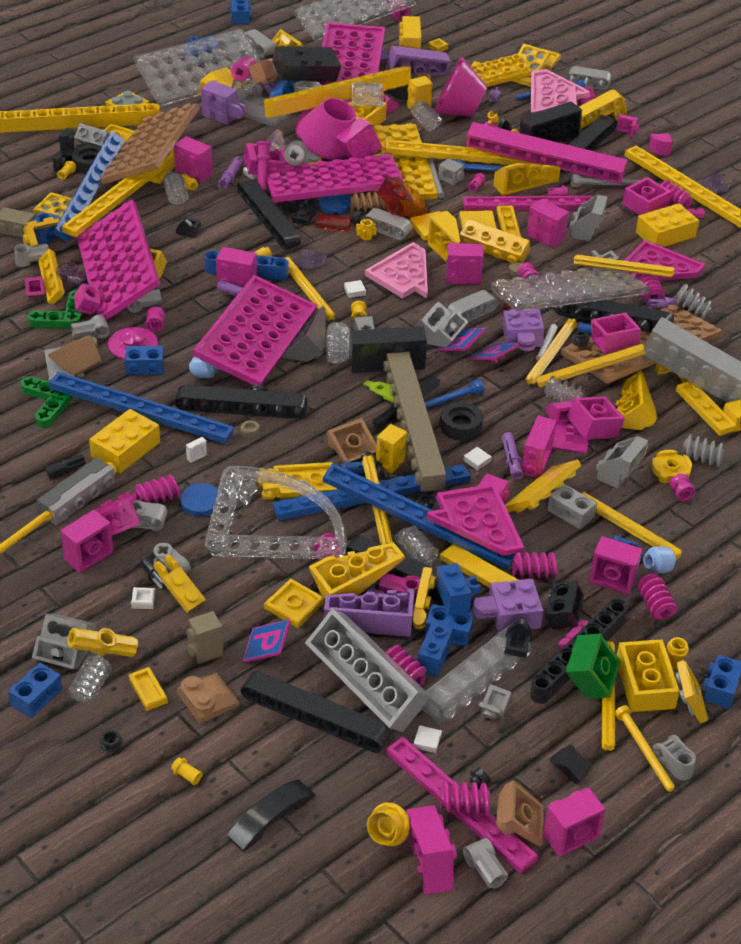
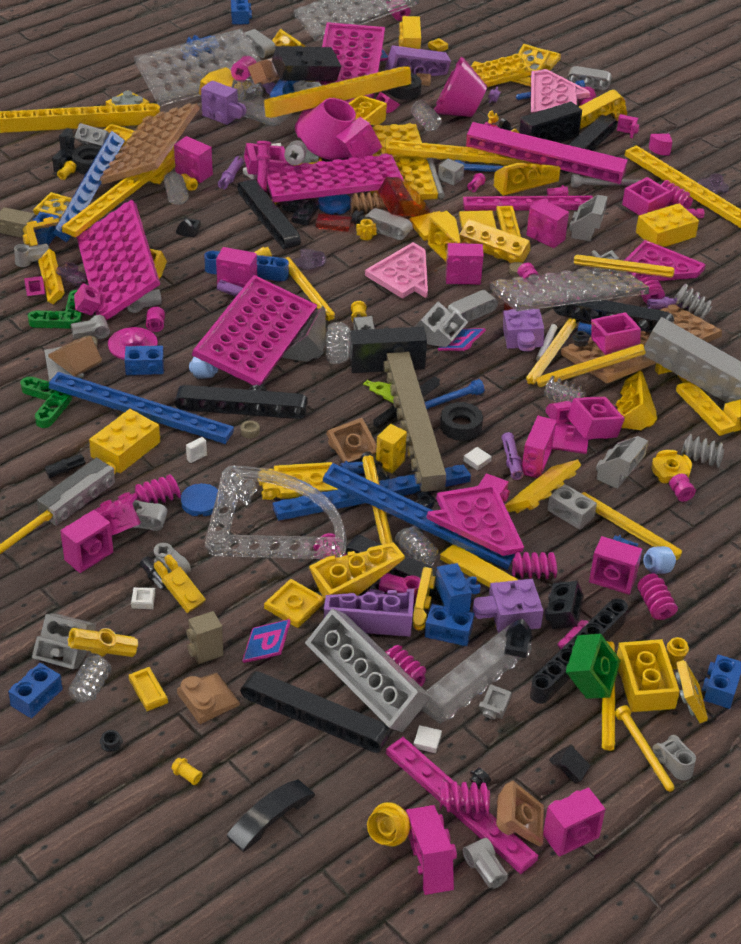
(276, 141): clear tile -> none
(354, 289): white tile -> none
(367, 94): clear brick -> none
(419, 89): yellow brick -> none
(435, 648): blue brick -> none
(495, 351): piece -> none

